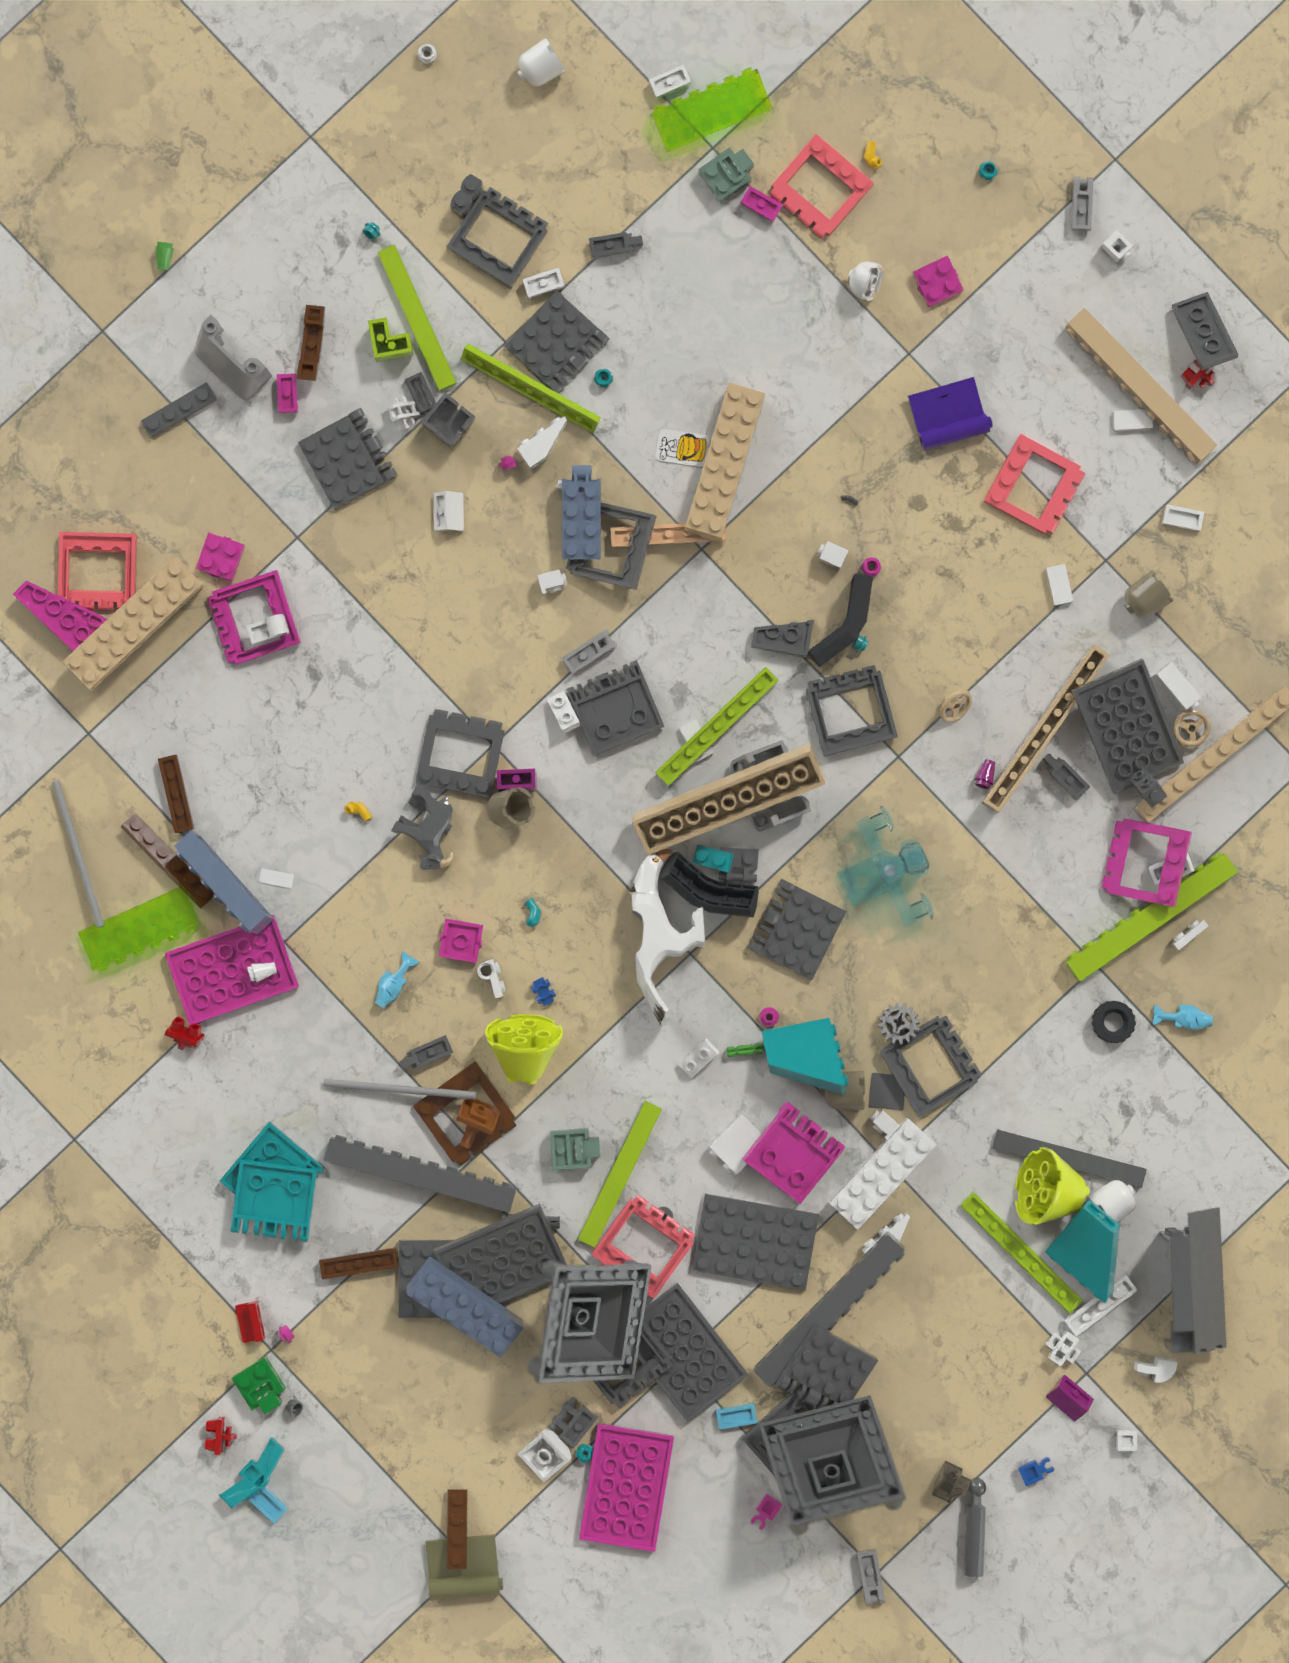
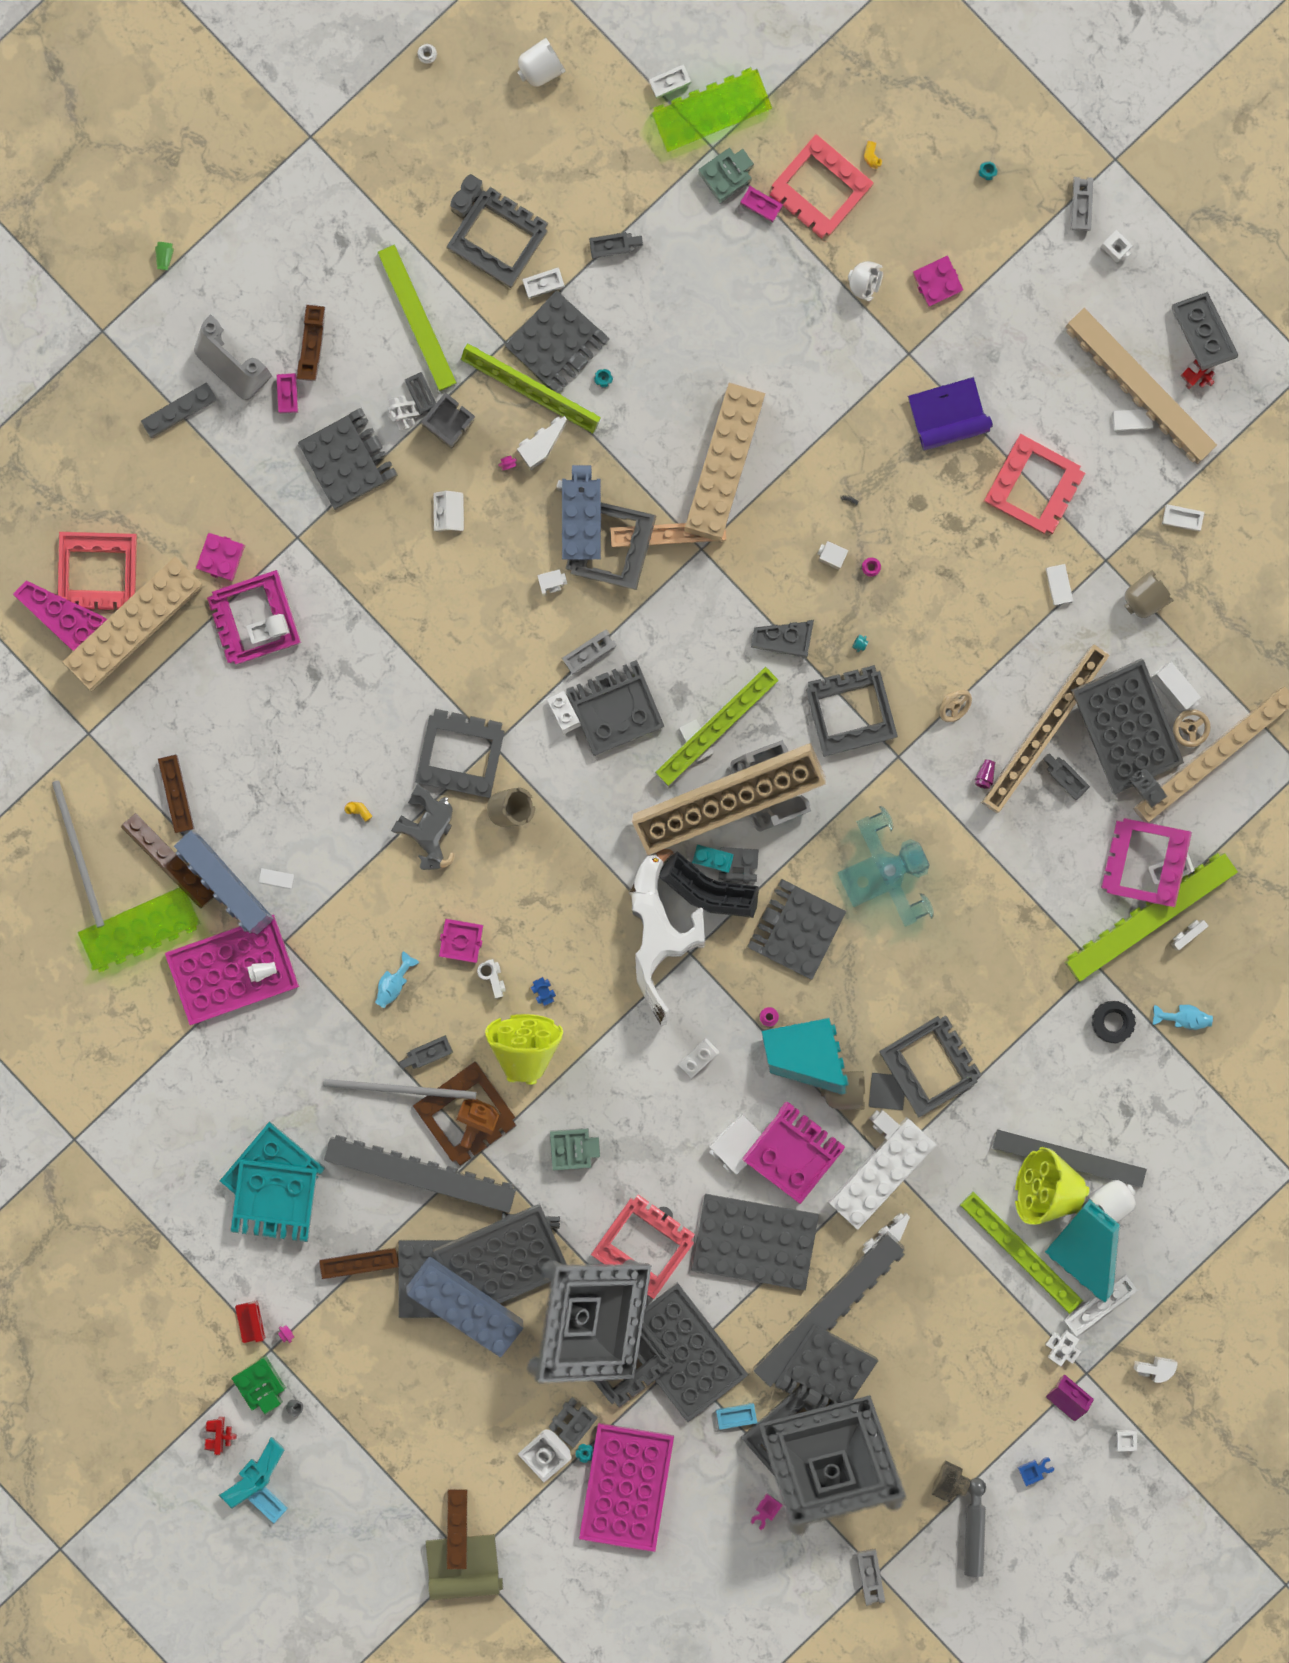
(183, 1035): red hips -> none
(371, 230): teal plate -> none
(387, 346): lime brick -> none
(517, 778): magenta brick -> none
(535, 913): teal arm -> none
(620, 1174): lime tile -> none
(682, 447): sticker -> none
(744, 1050): bright green axle -> none
(853, 624): black piece -> none
(906, 1025): light grey gear -> none
(1197, 1284): dark grey panel -> none

